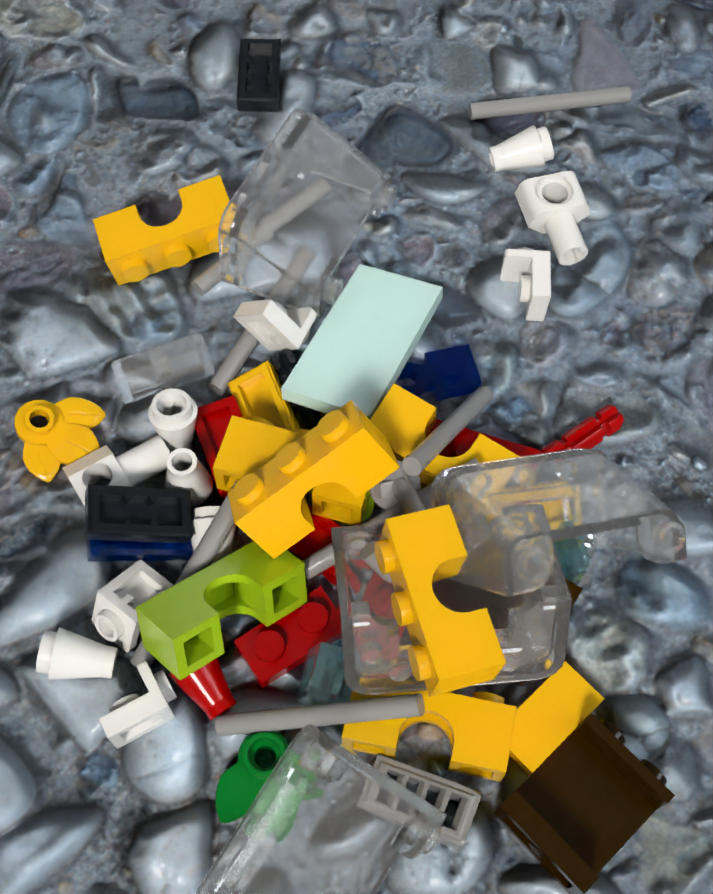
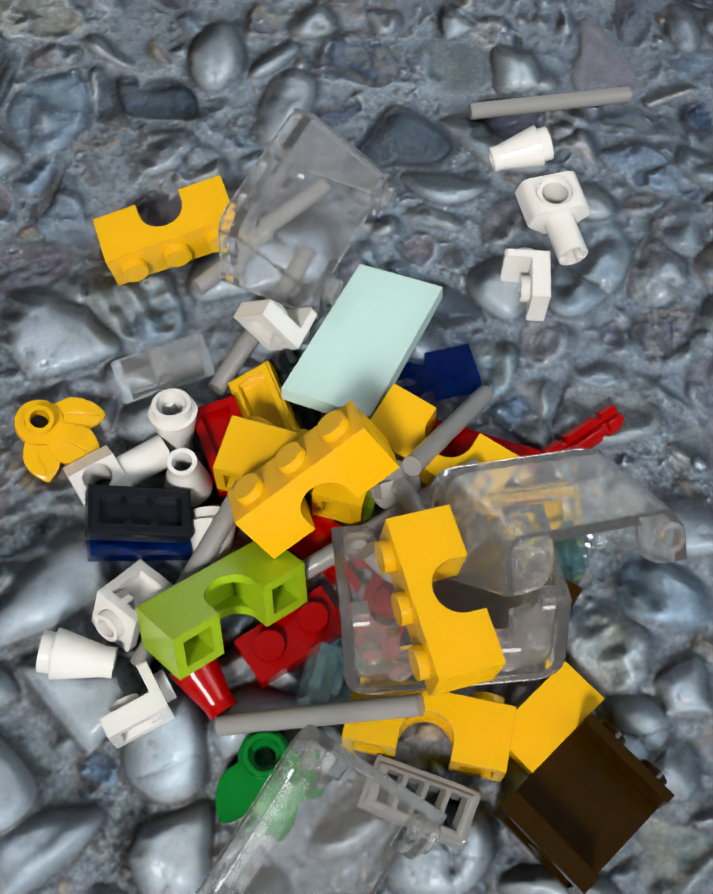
(259, 75): black plate -> none

